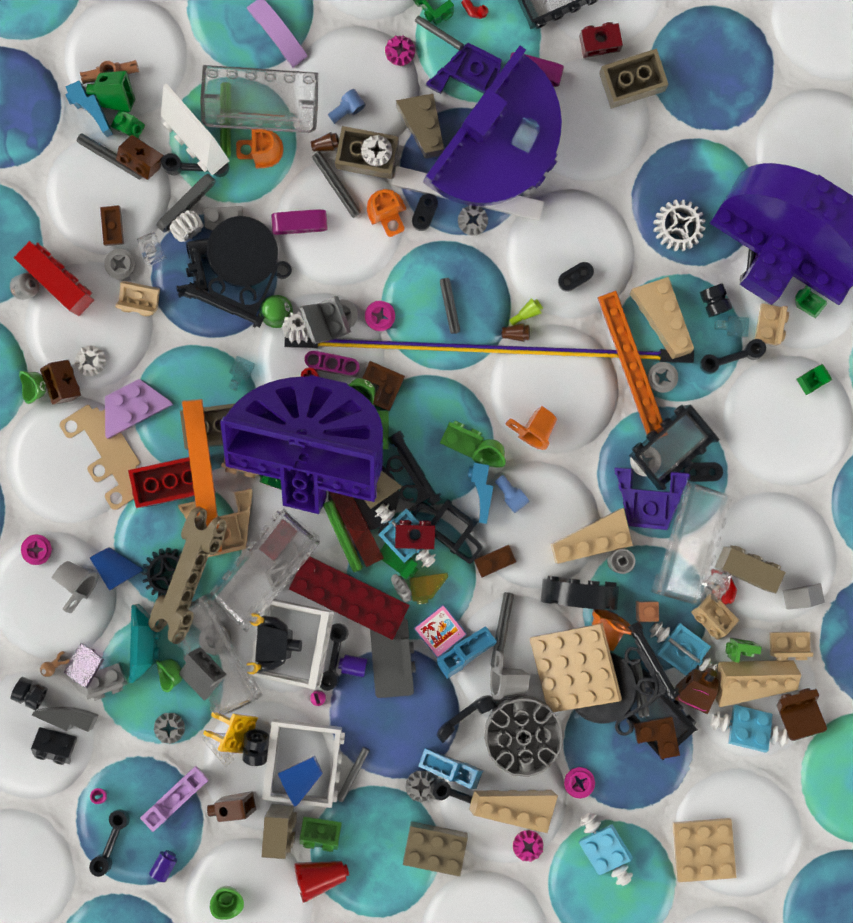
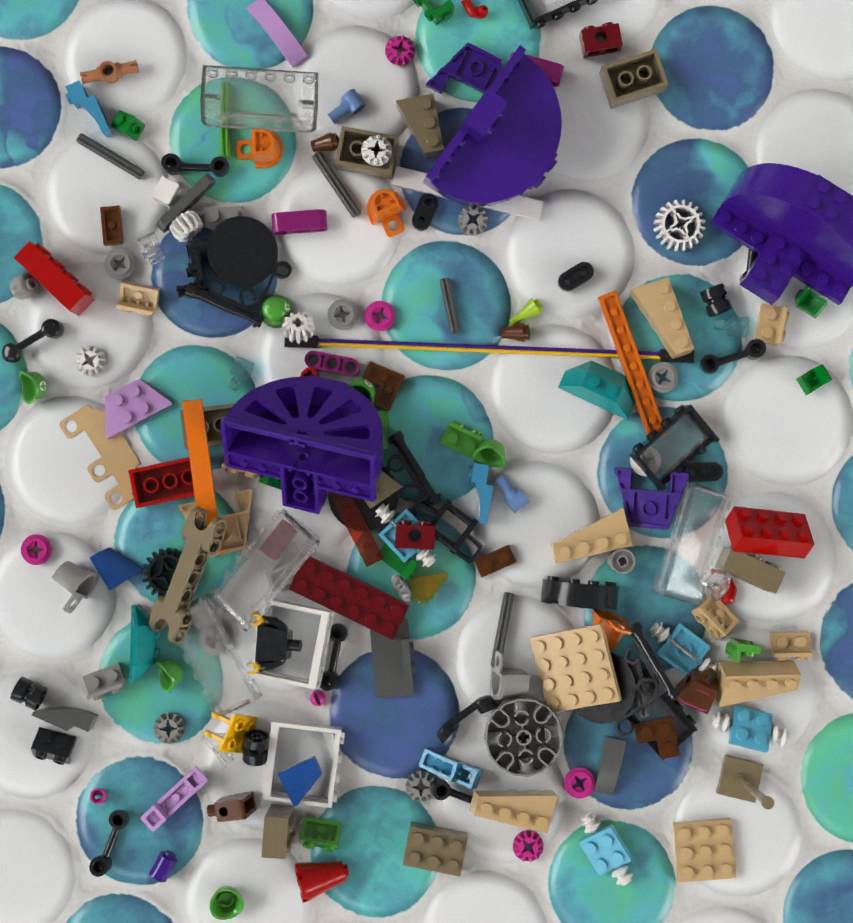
(12, 353): none -> black piece
(50, 666): medium nougat arm -> none
(60, 382): reddish brown brick -> none
(84, 665): clear purple piece -> none
(113, 91): green torso -> none
(139, 157): reddish brown brick -> none
(167, 191): none -> white brick
(191, 132): white slope -> none
(201, 673): dark grey bracket -> none
(325, 320): dark grey bracket -> none
(342, 536): bright green axle -> none
(352, 775): dark grey bar -> none
(353, 665): dark purple brick -> none
(439, 33): dark grey bar -> none
(440, 631): tile -> none
(465, 652): dark azure slope -> none
(526, 134): clear light blue bracket -> none
(537, 428): orange container -> none
(600, 387): none -> teal wedge
(609, 764): none -> dark grey slope
(647, 611): nougat brick -> none
(741, 780): none -> dark tan tile
(769, 532): none -> red brick
(801, 714): reddish brown bracket -> none
(804, 596): light grey slope -> none

